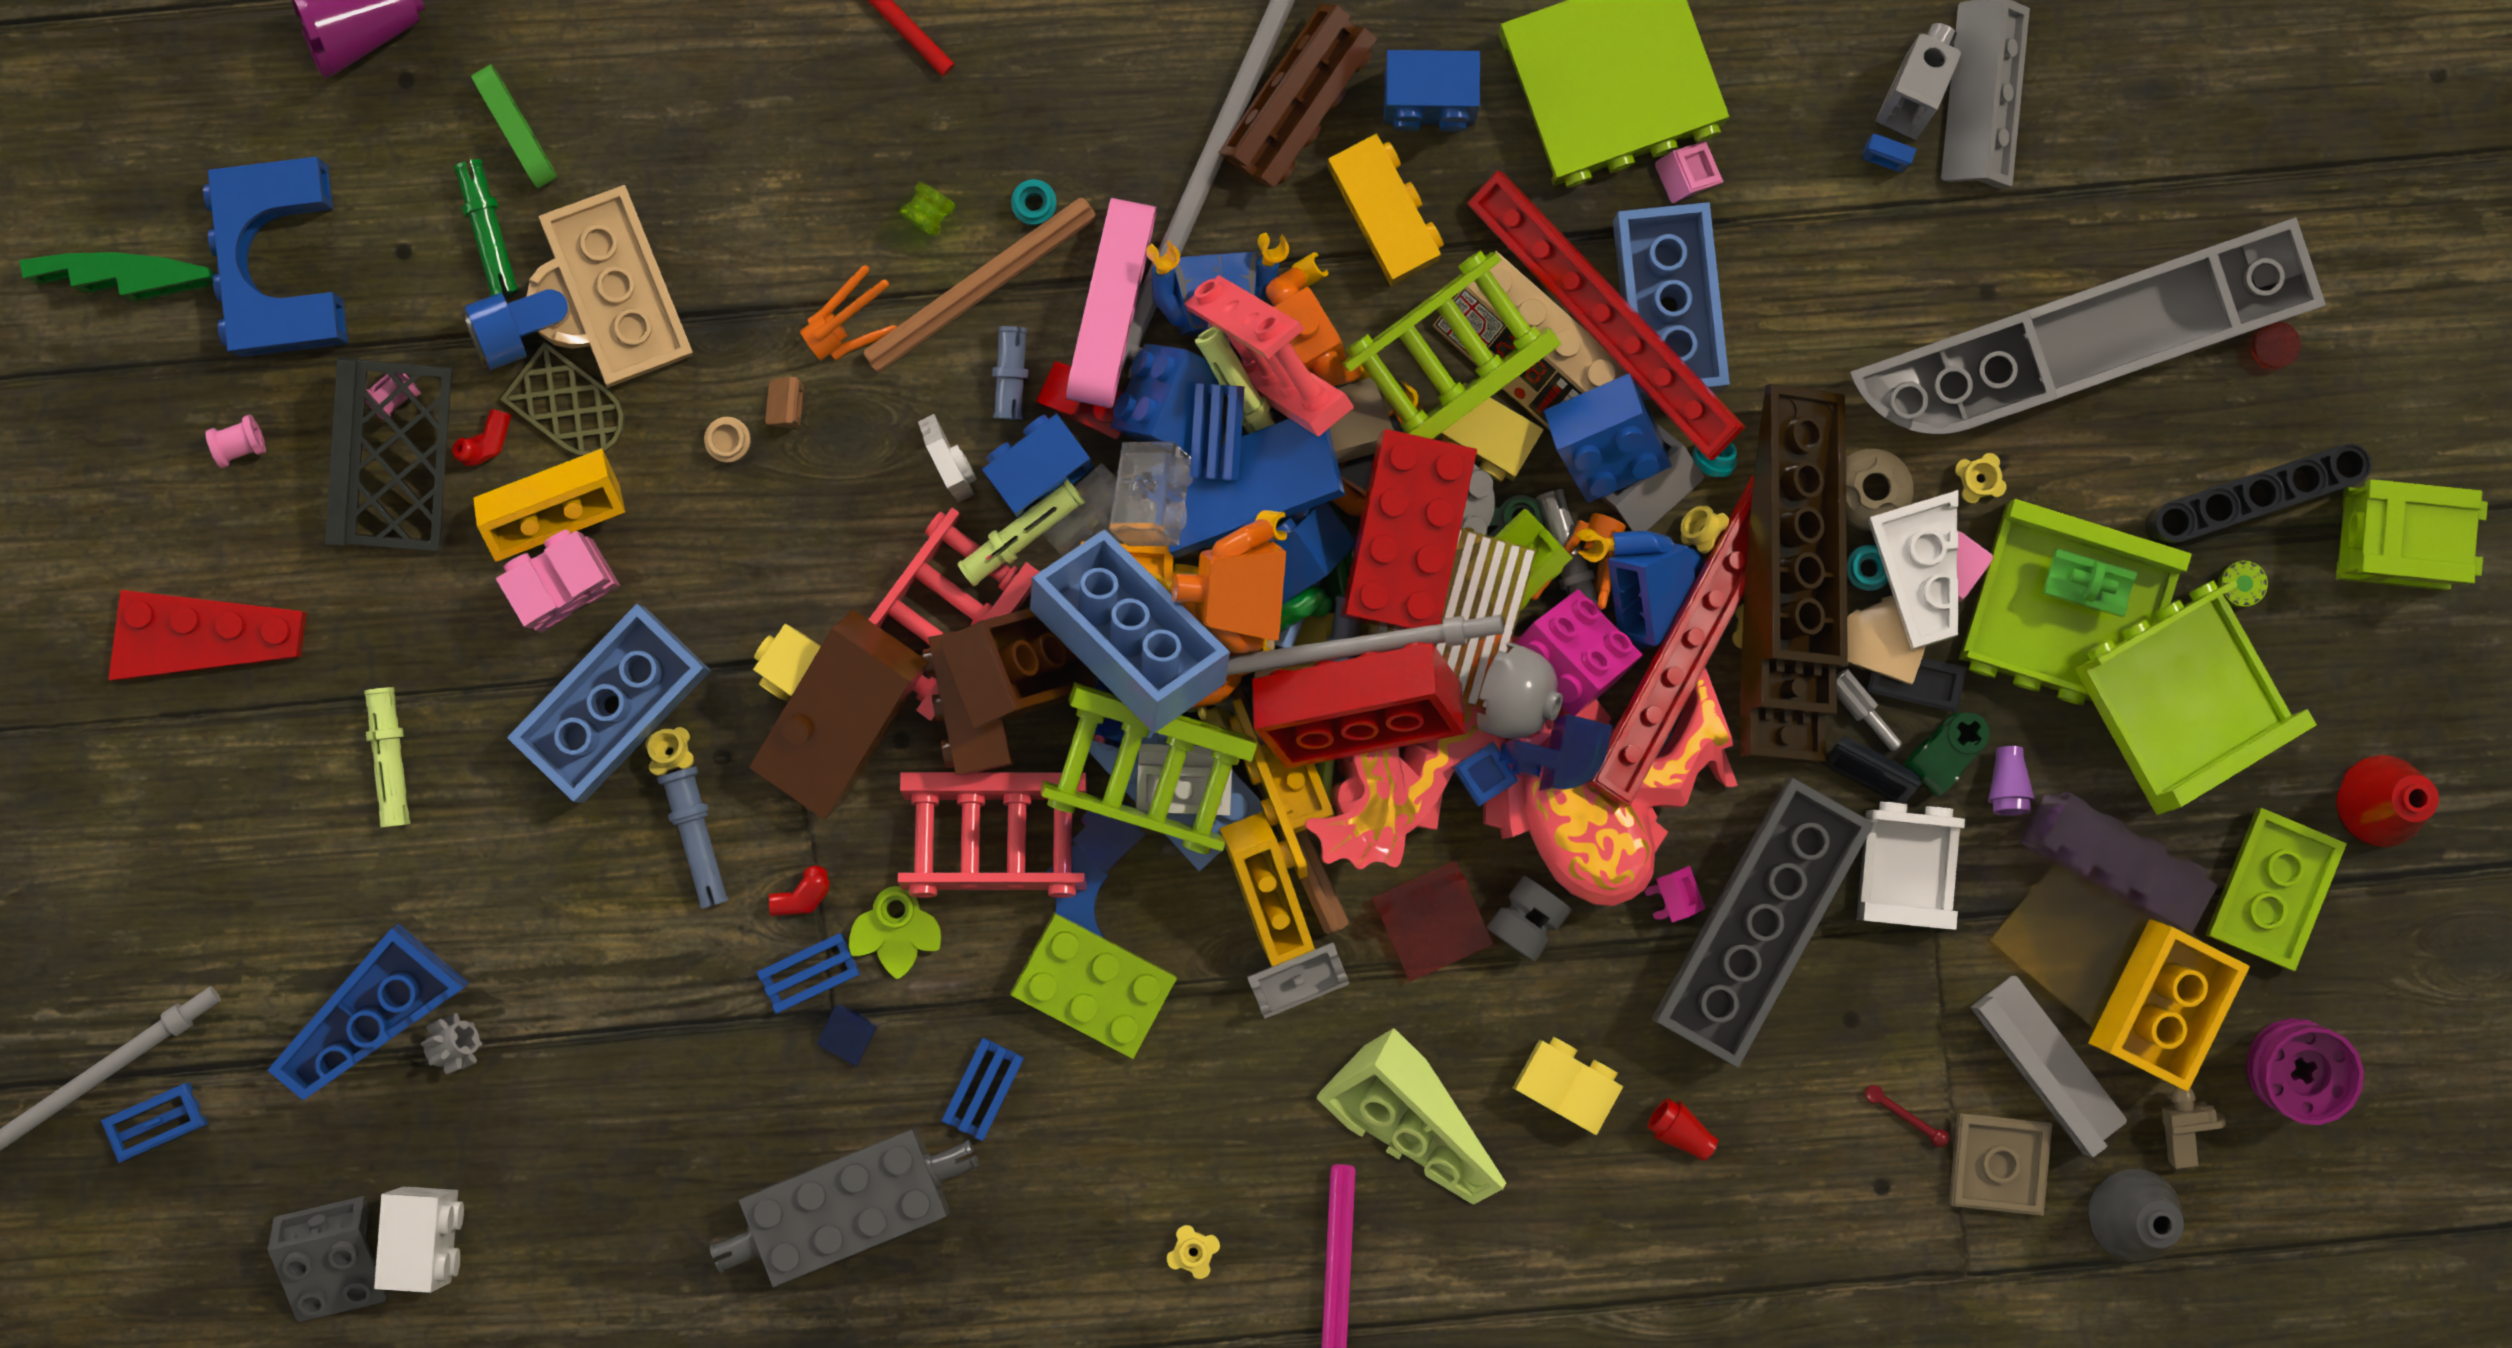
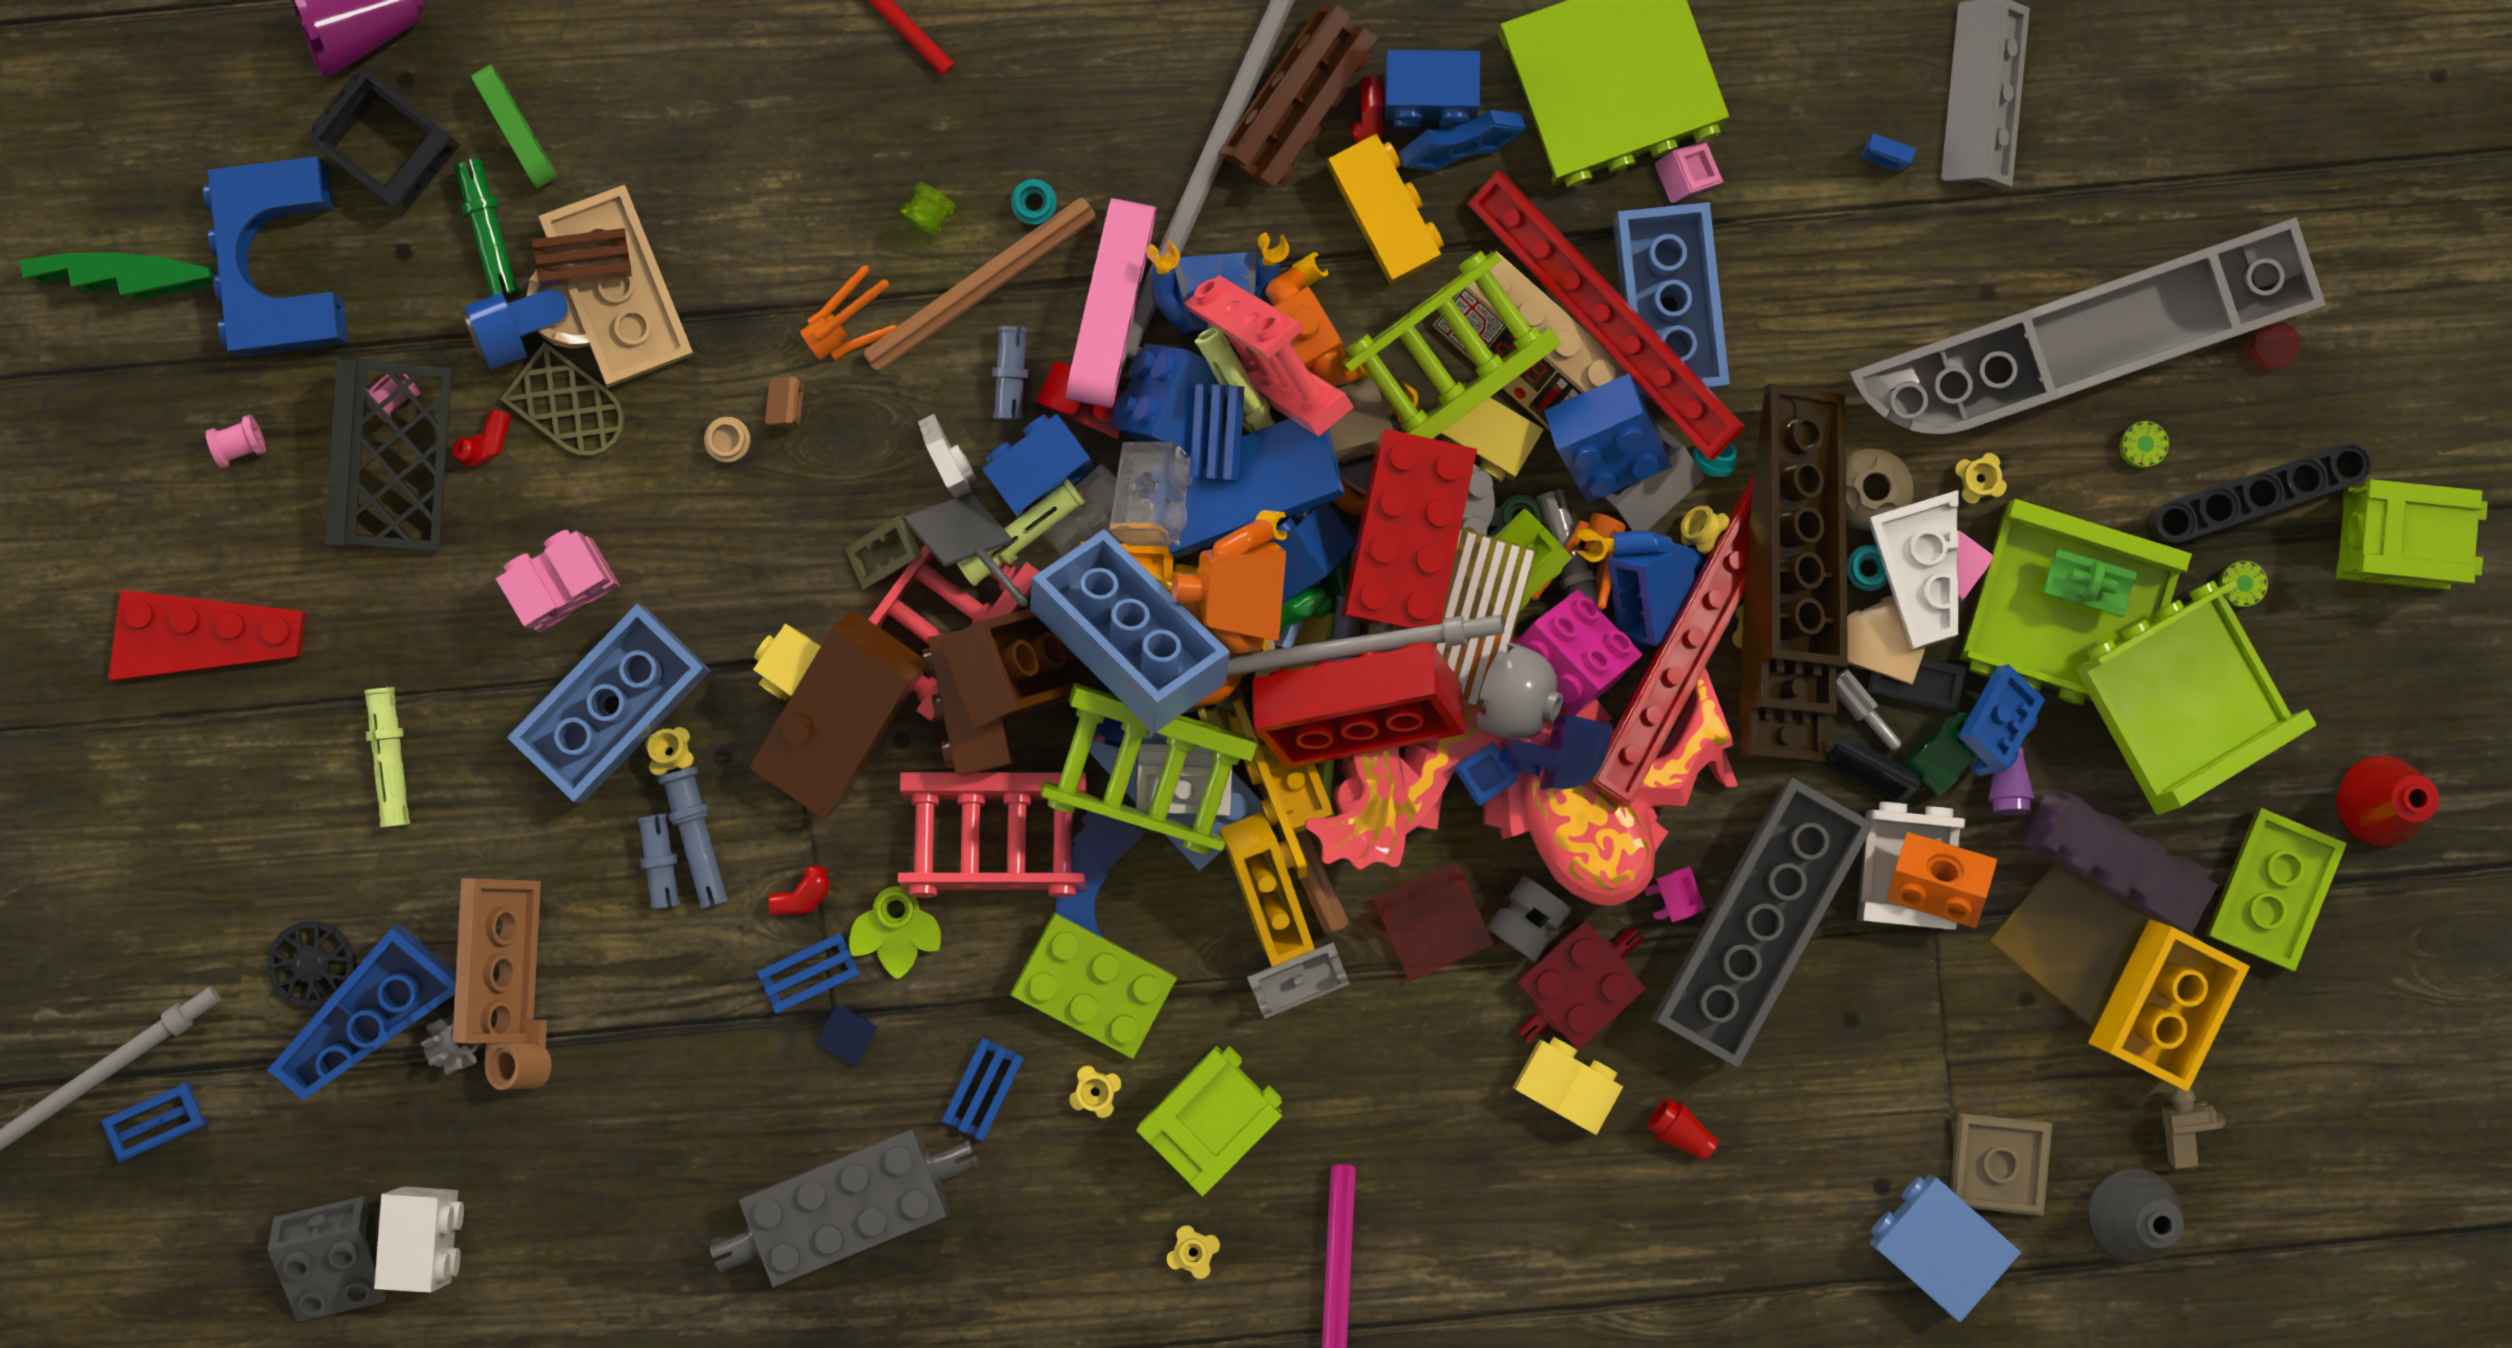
(309, 962): none -> black wheel
(417, 171): none -> black window
(517, 1044): none -> medium nougat hinge
(548, 503): yellow brick -> none
(579, 242): none -> reddish brown tile
(658, 861): none -> sand blue pin
(883, 551): none -> olive slope
(961, 531): none -> dark grey piece
(1106, 1084): none -> light yellow plate
(1211, 1119): none -> lime container
(1371, 109): none -> red arm
(1404, 1104): yellowish green wedge -> none
(1479, 136): none -> blue tile
(1580, 984): none -> dark red plate
(1875, 1094): dark red hinge -> none
(1920, 82): light grey torso -> none
(1941, 880): none -> orange brick
(1943, 1246): none -> medium blue panel
(2001, 720): none -> blue bracket
(2049, 1065): light grey panel -> none
(2144, 444): none -> lime tile
(2329, 1076): magenta wheel -> none

